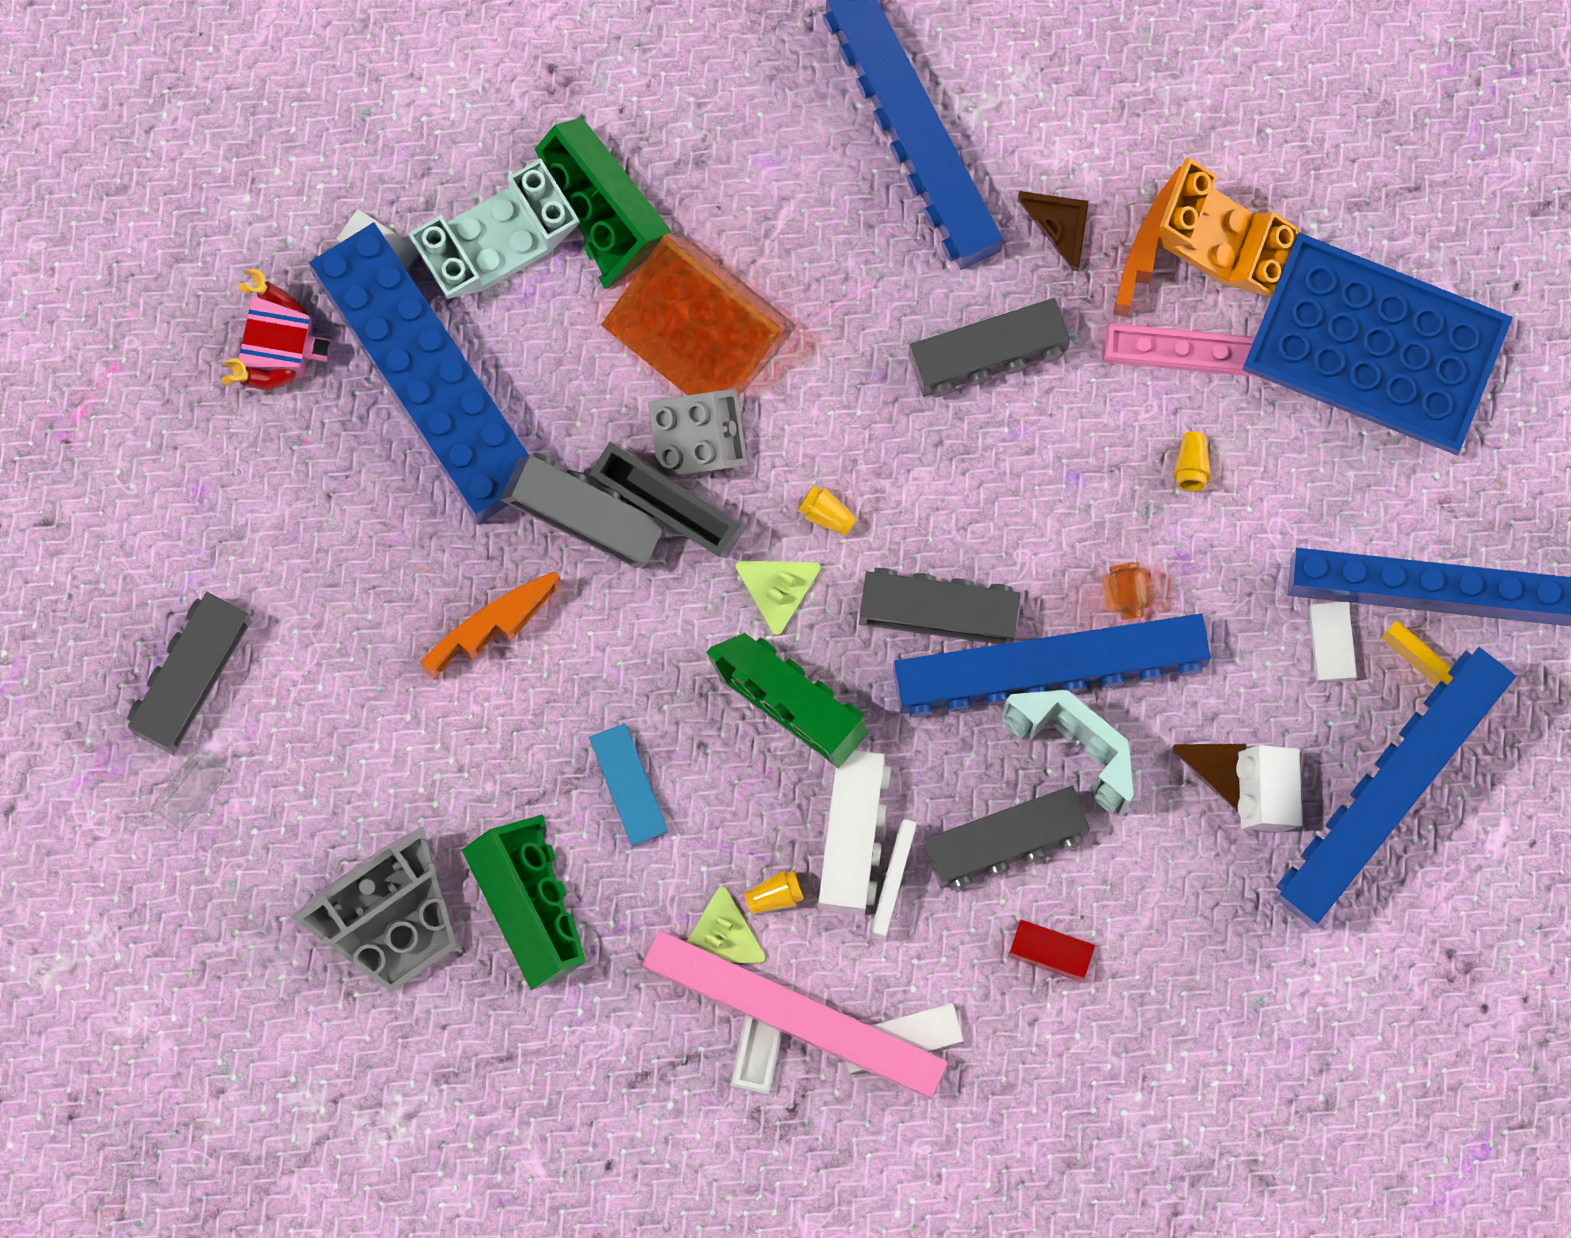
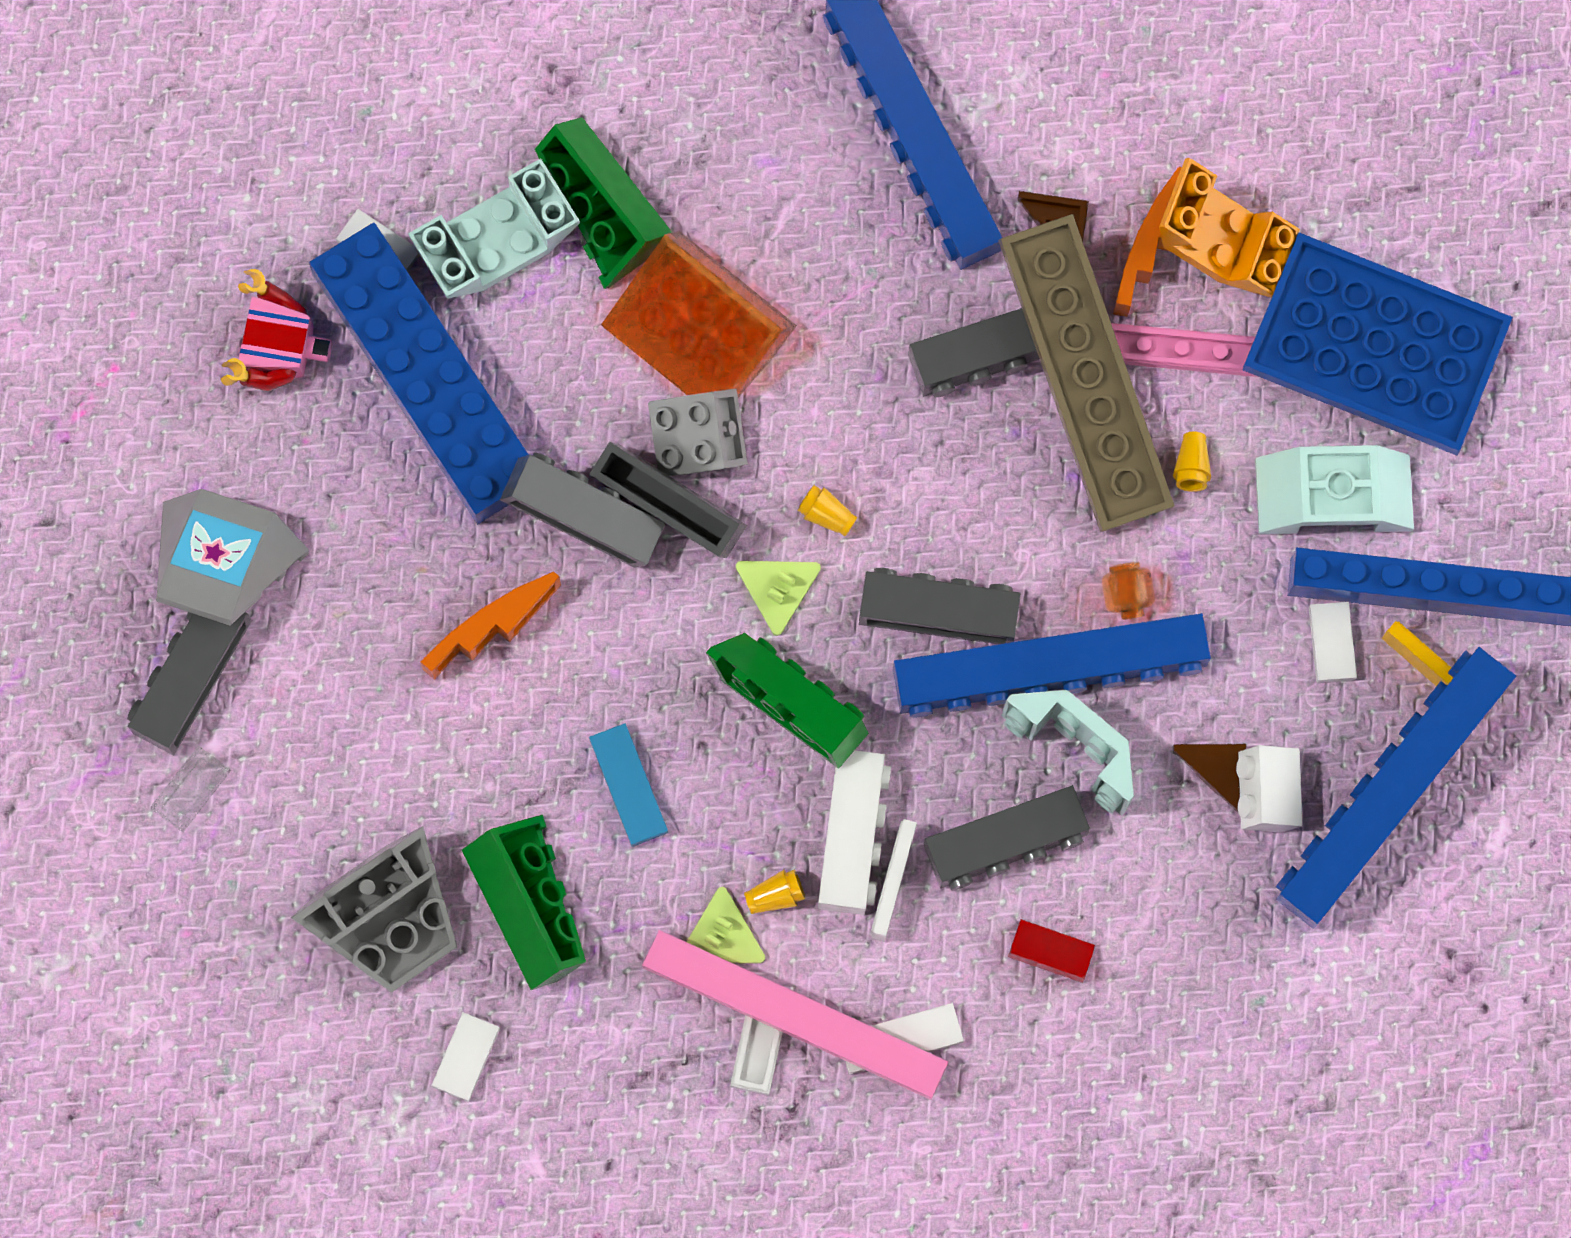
(221, 554): none -> light grey wedge
(465, 1057): none -> white tile
(1086, 373): none -> dark tan plate
(1334, 488): none -> light aqua slope

